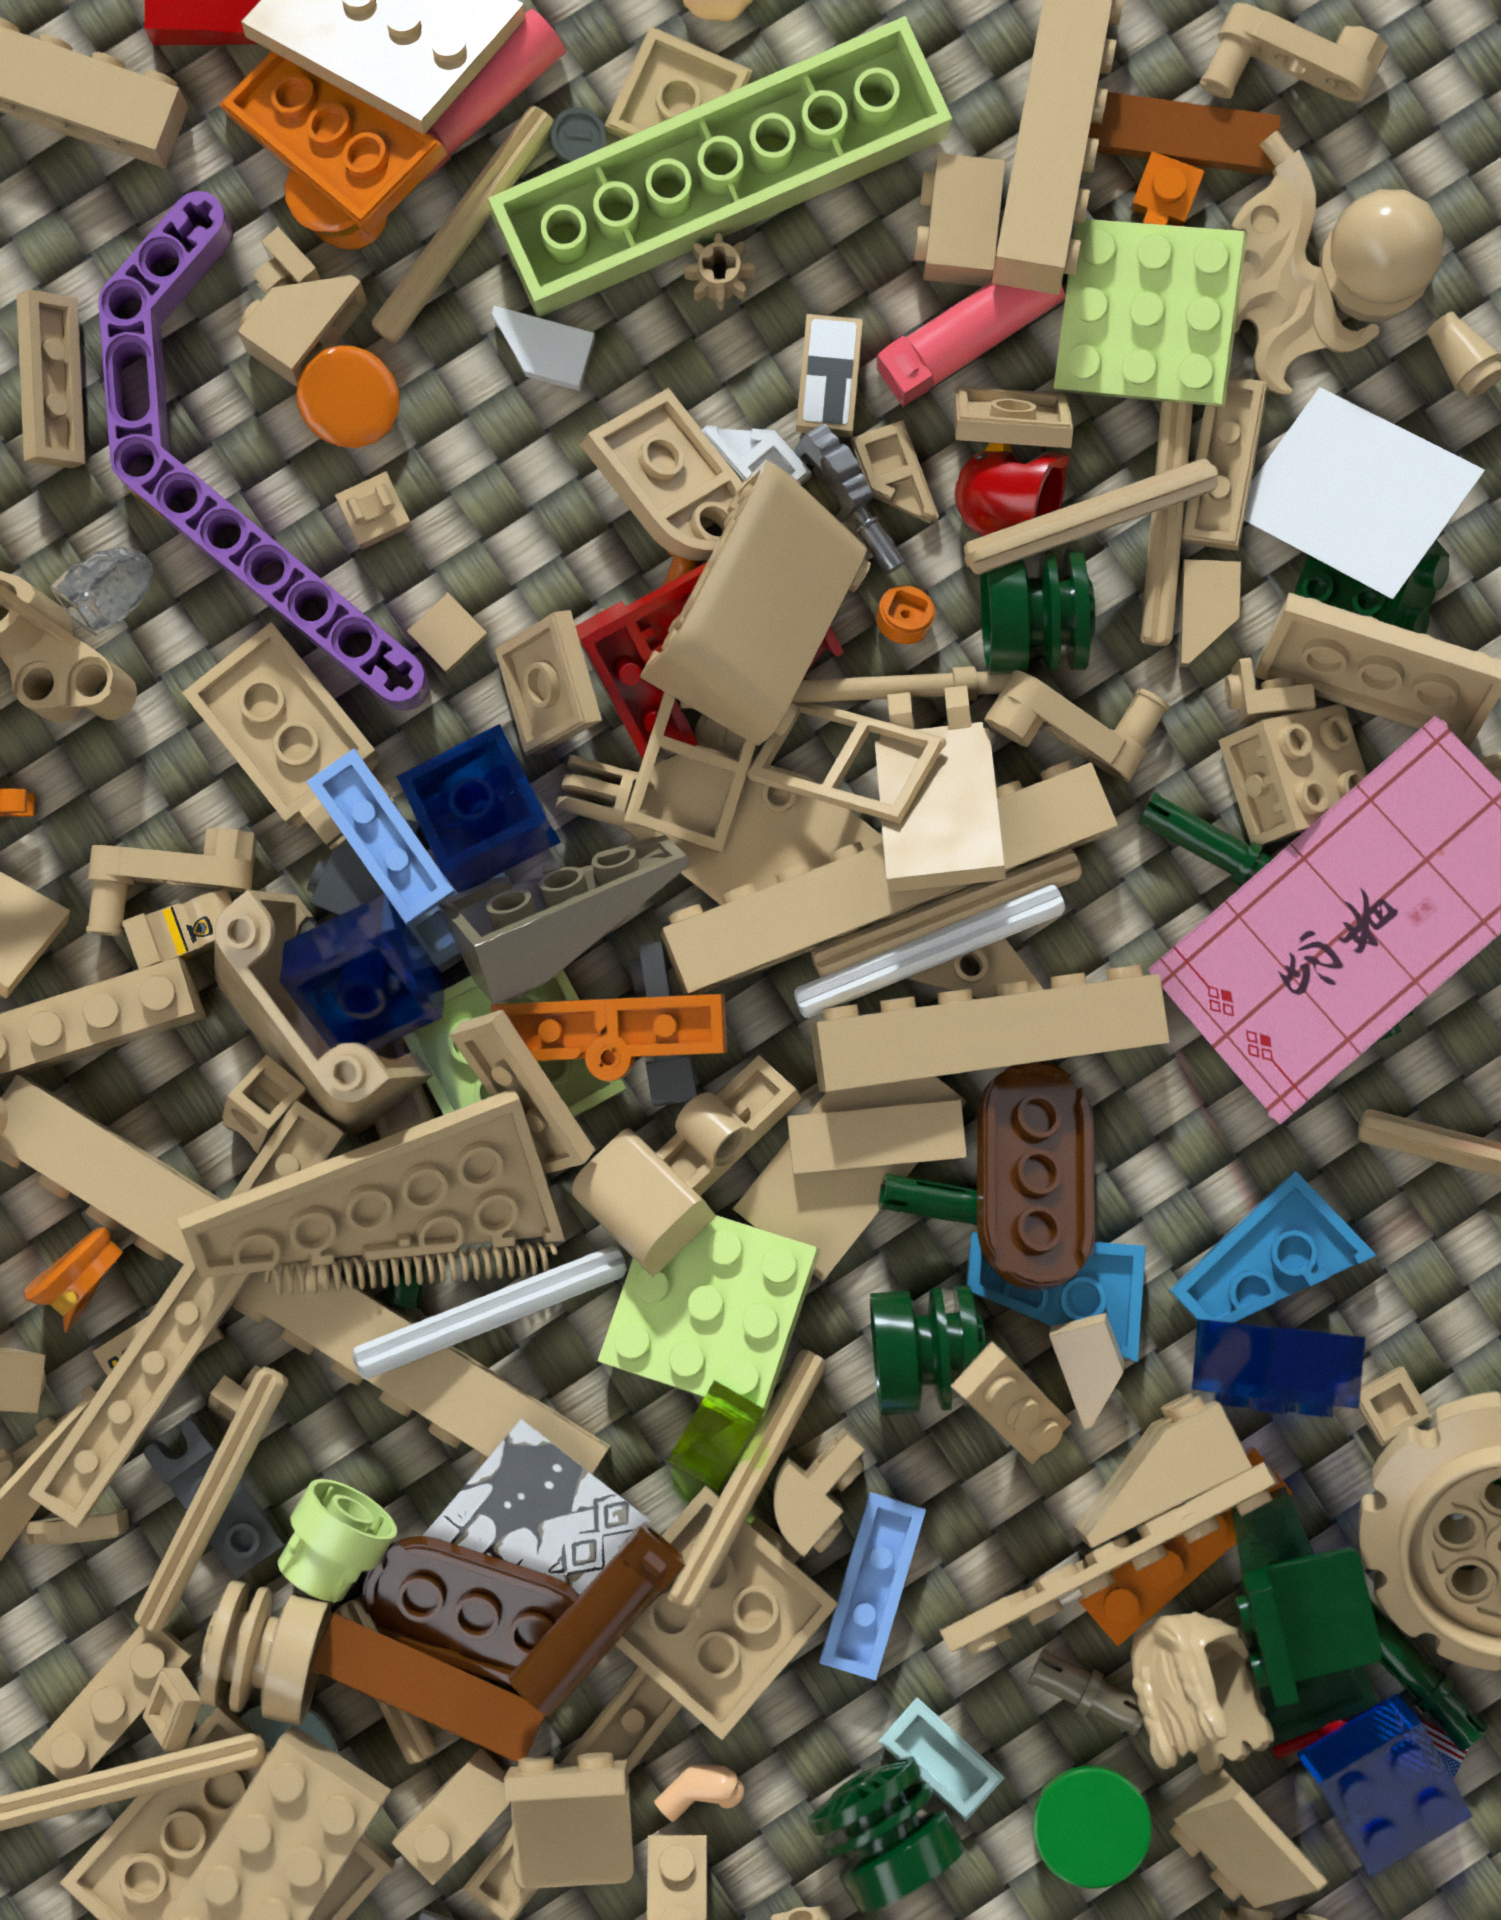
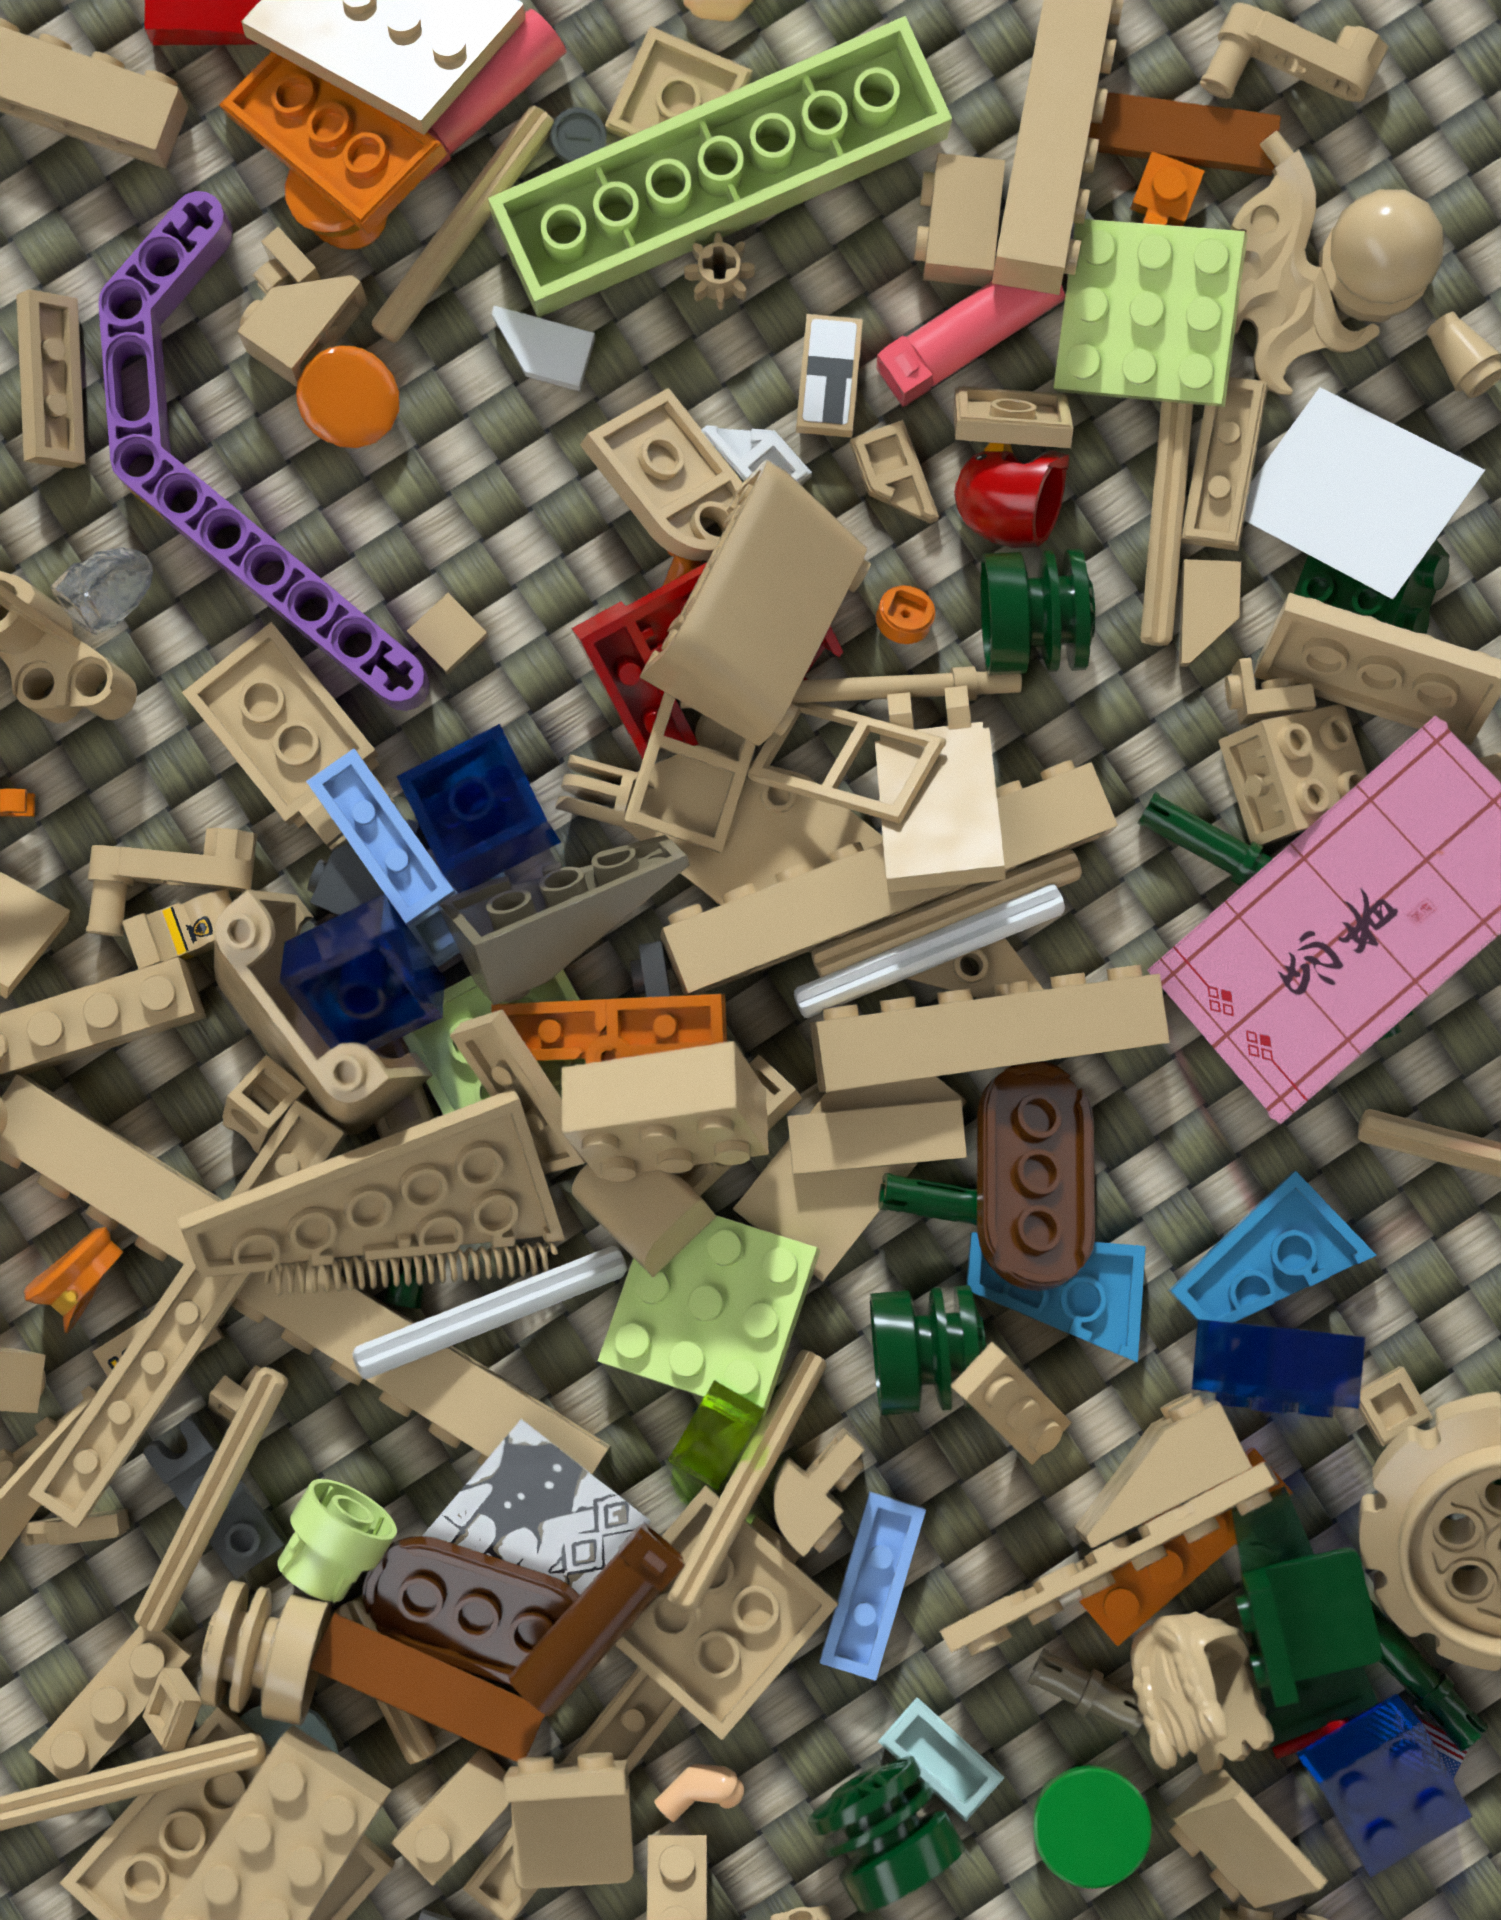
(373, 510): tan tile -> none
(548, 683): tan tile -> none
(665, 1111): none -> tan brick
(842, 475): flat silver piece -> none
(1030, 704): tan beam -> none
(1088, 1362): tan tile -> none
(1090, 516): tan axle -> none

